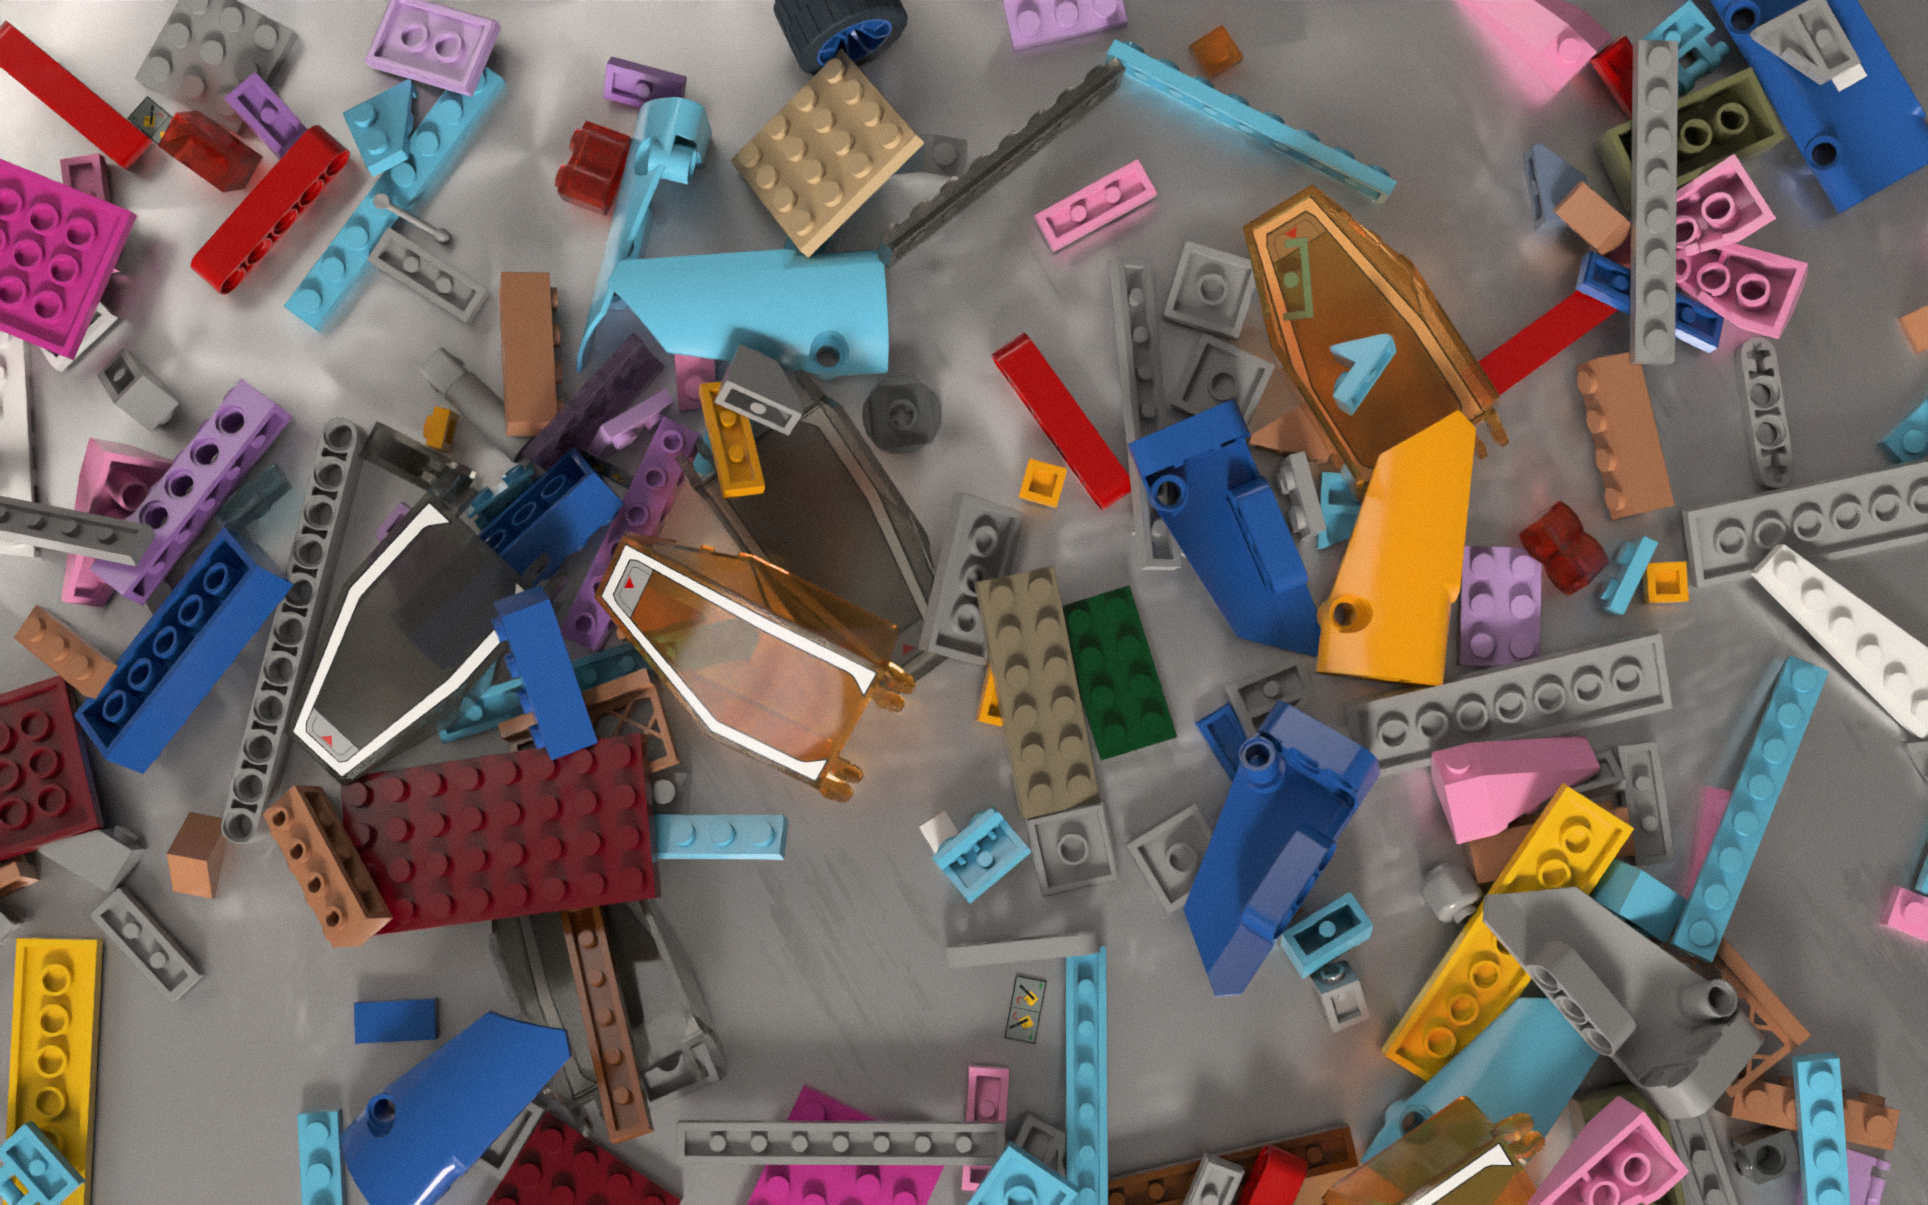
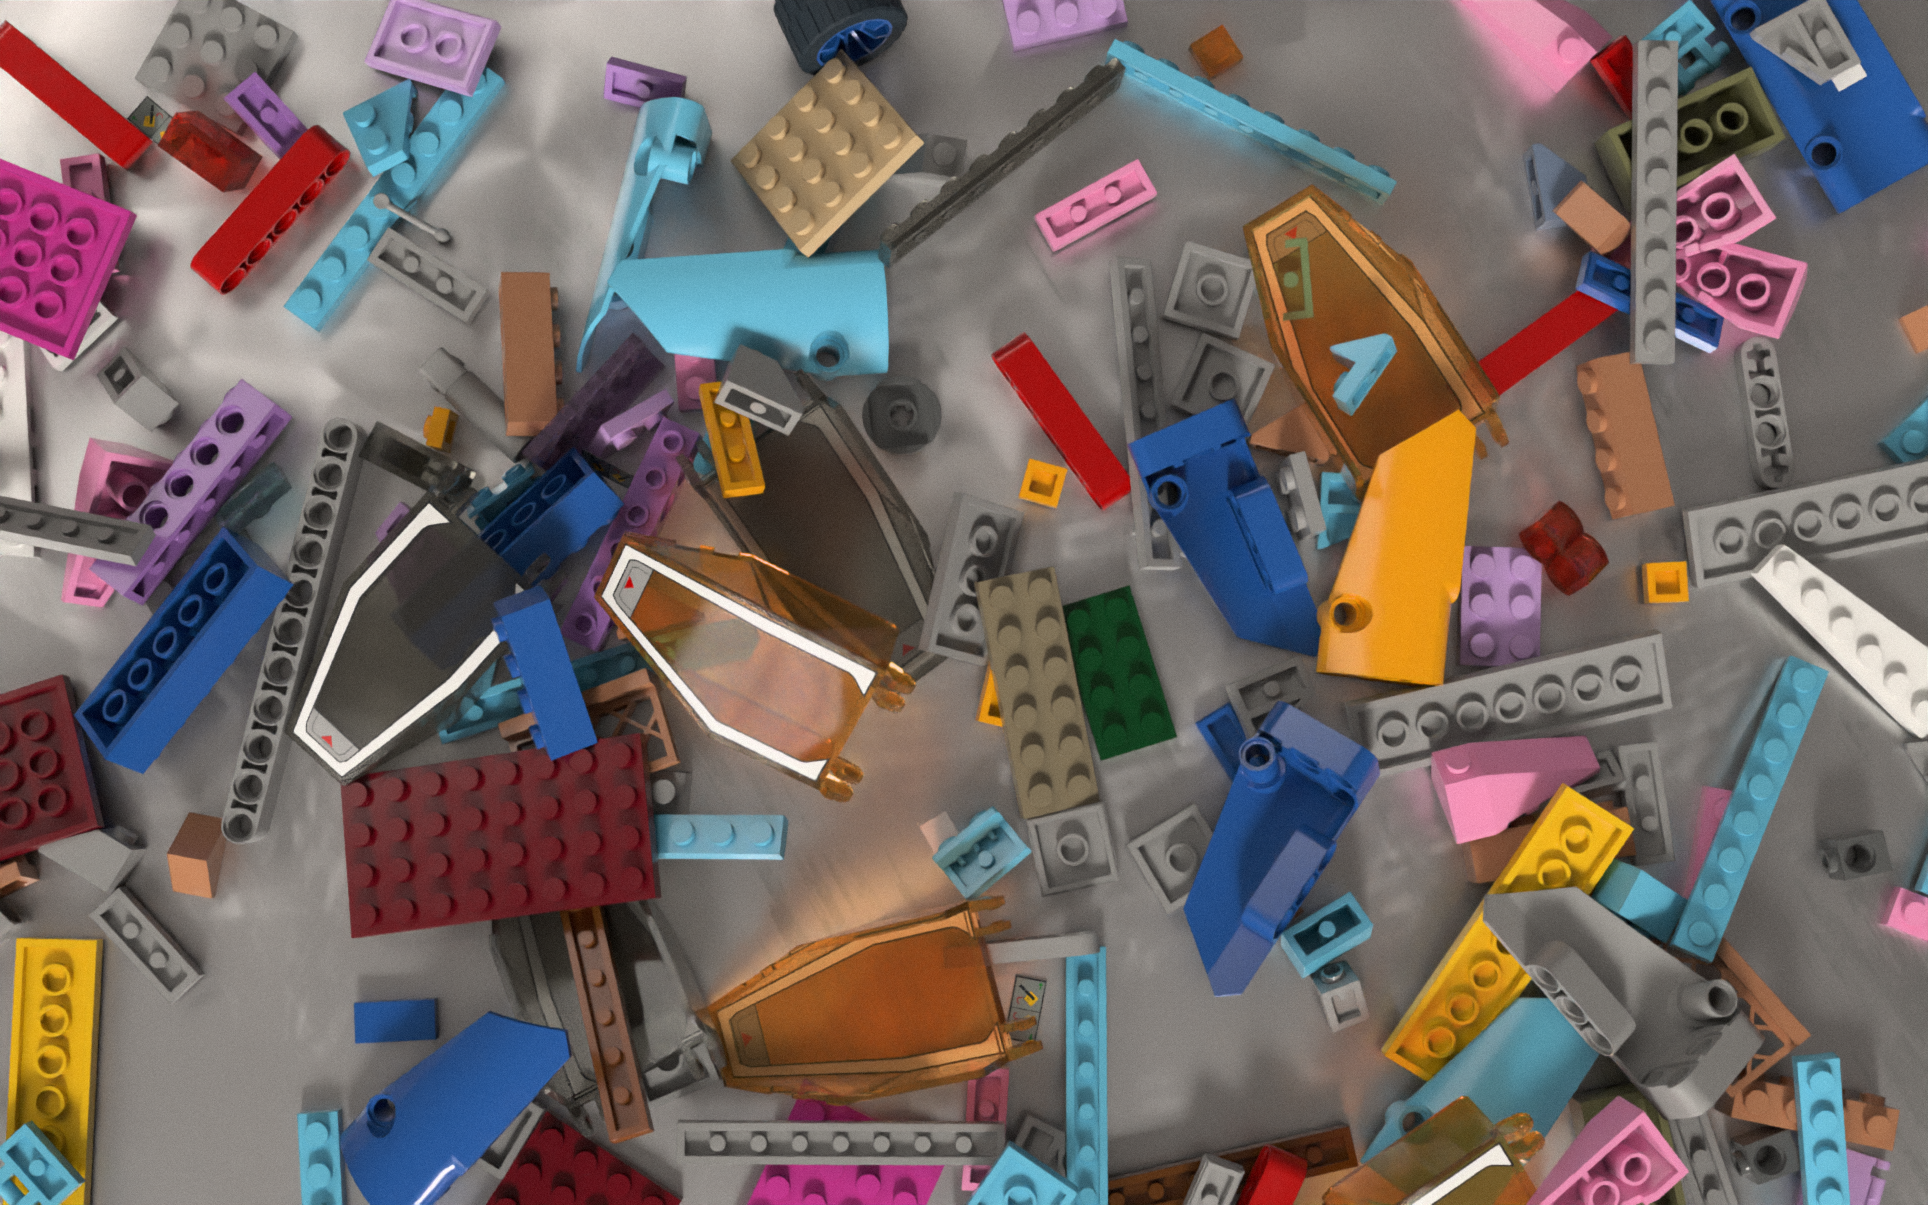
(65, 652): nougat plate -> none
(327, 866): nougat brick -> none
(594, 167): clear red brick -> none
(873, 1011): none -> clear orange windscreen
(1452, 893): light grey head -> none
(1633, 562): medium azure plate -> none
(1871, 851): none -> dark grey brick

